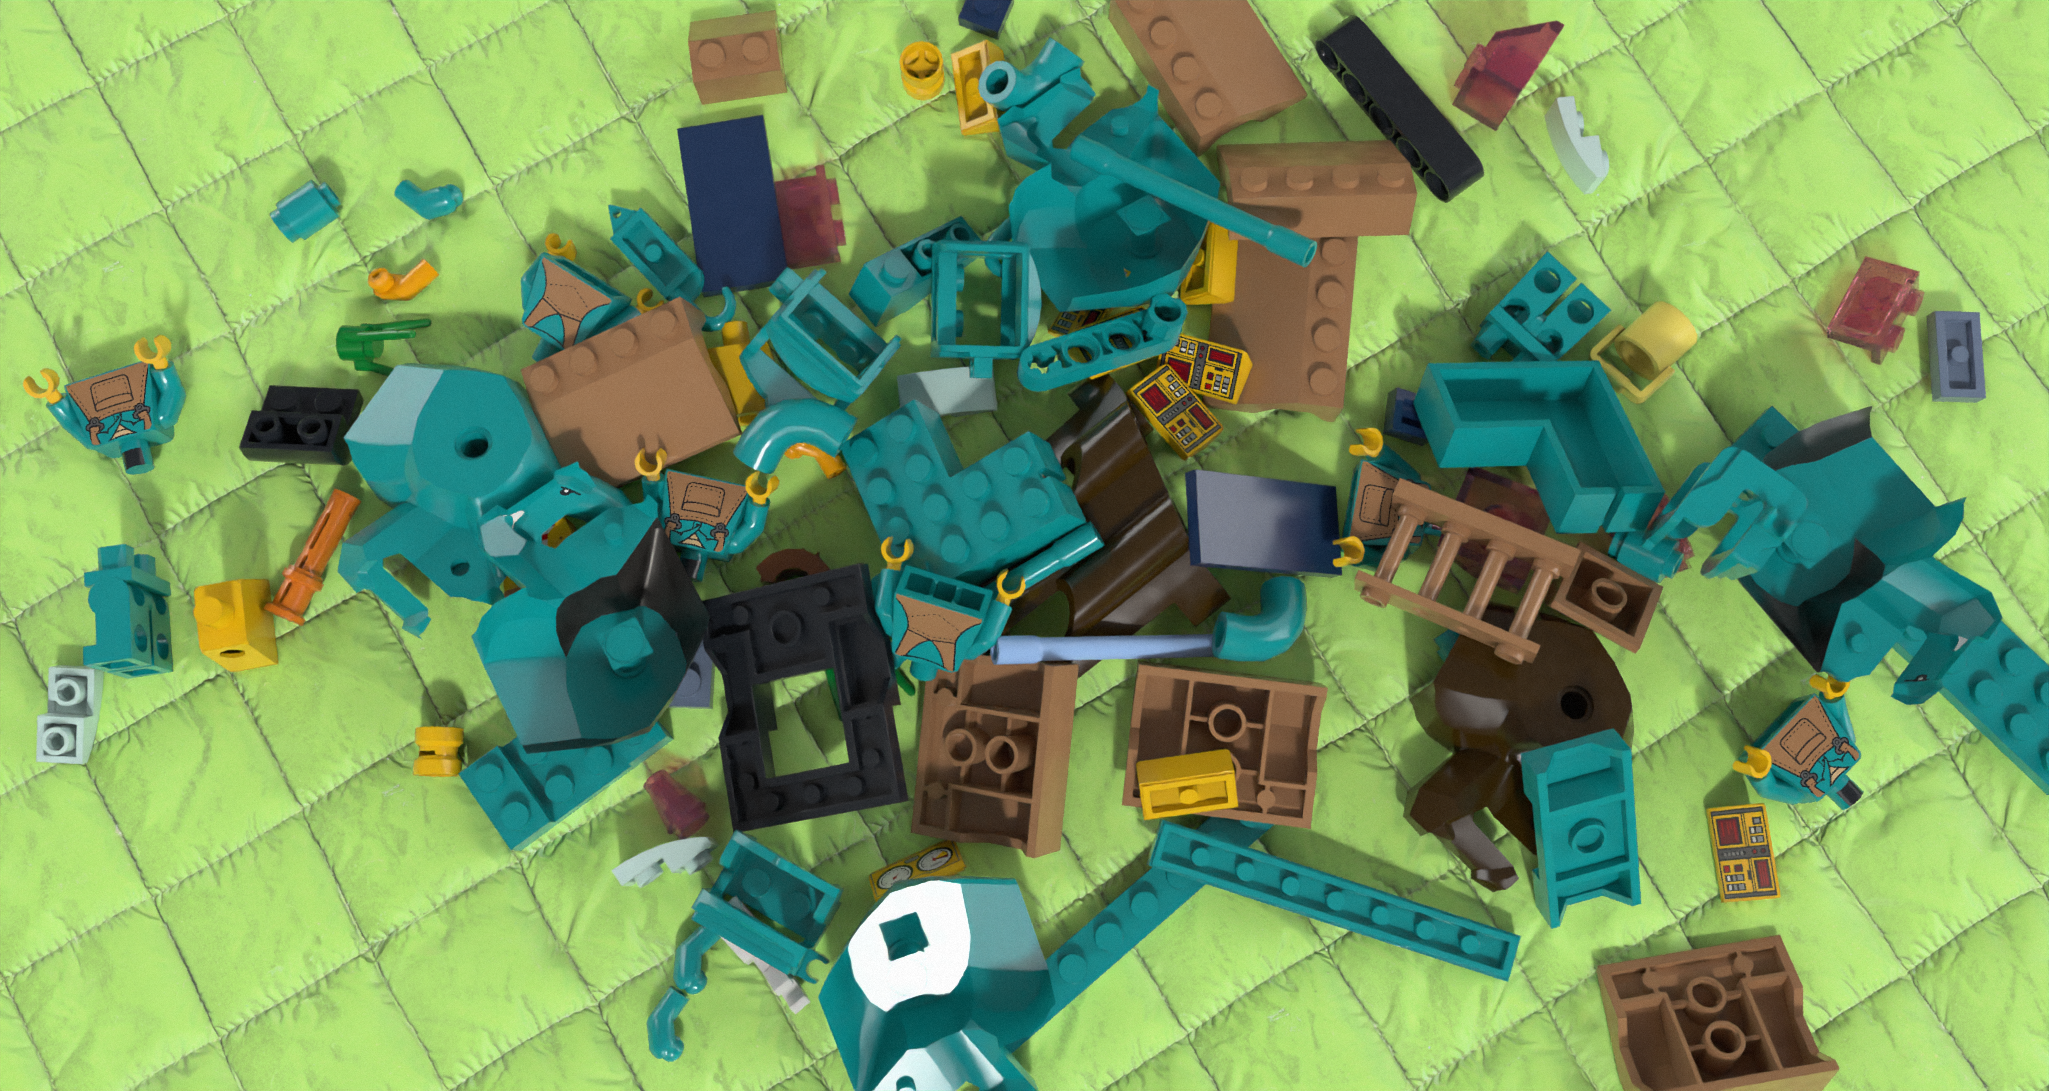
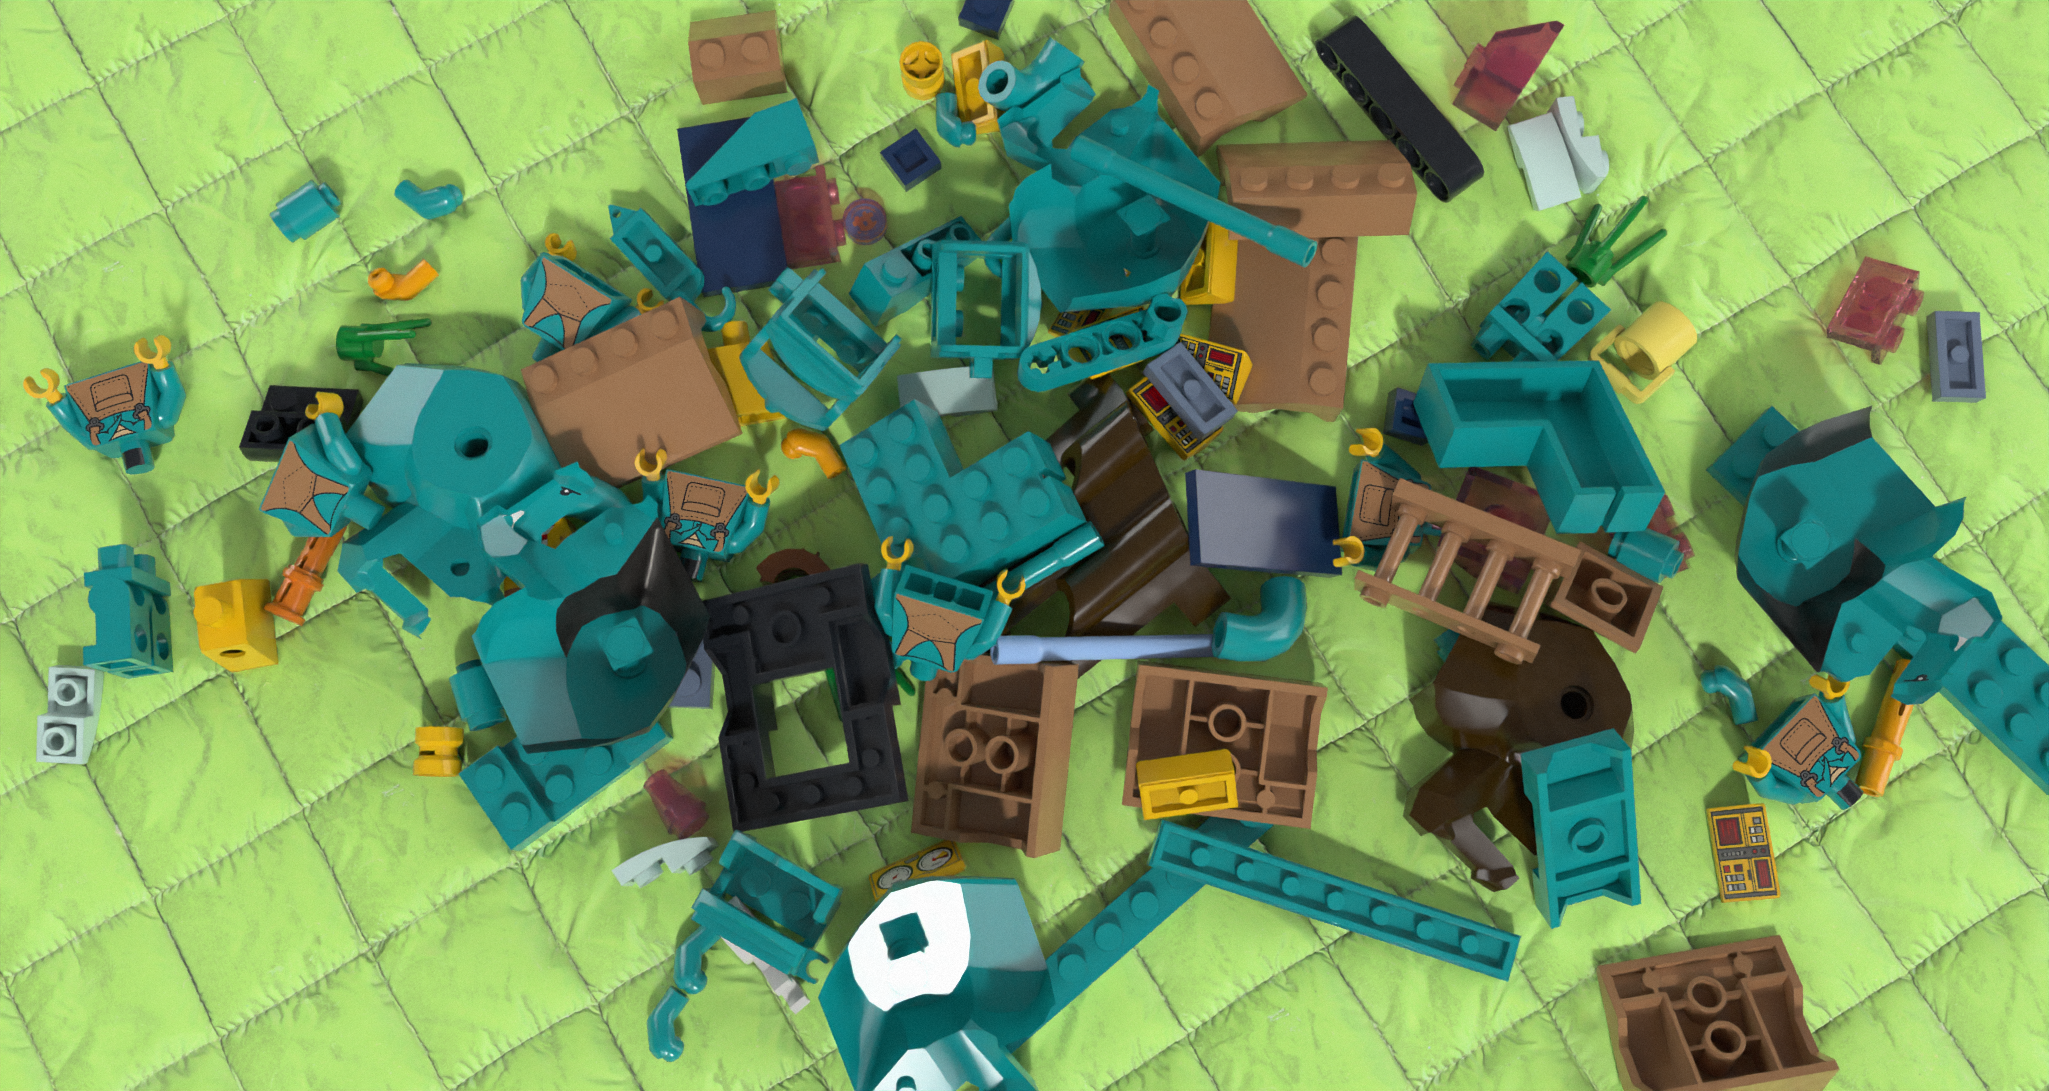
(321, 478): none -> teal torso
(476, 696): none -> teal brick
(762, 149): none -> teal slope
(792, 423): teal cylinder -> none
(865, 221): none -> clear pink tile
(910, 160): none -> dark blue plate
(950, 125): none -> teal arm
(1190, 391): none -> sand blue plate
(1545, 161): none -> light aqua slope
(1592, 261): none -> green plant
(1734, 688): none -> teal arm
(1754, 493): teal animal -> none
(1884, 743): none -> light orange pin

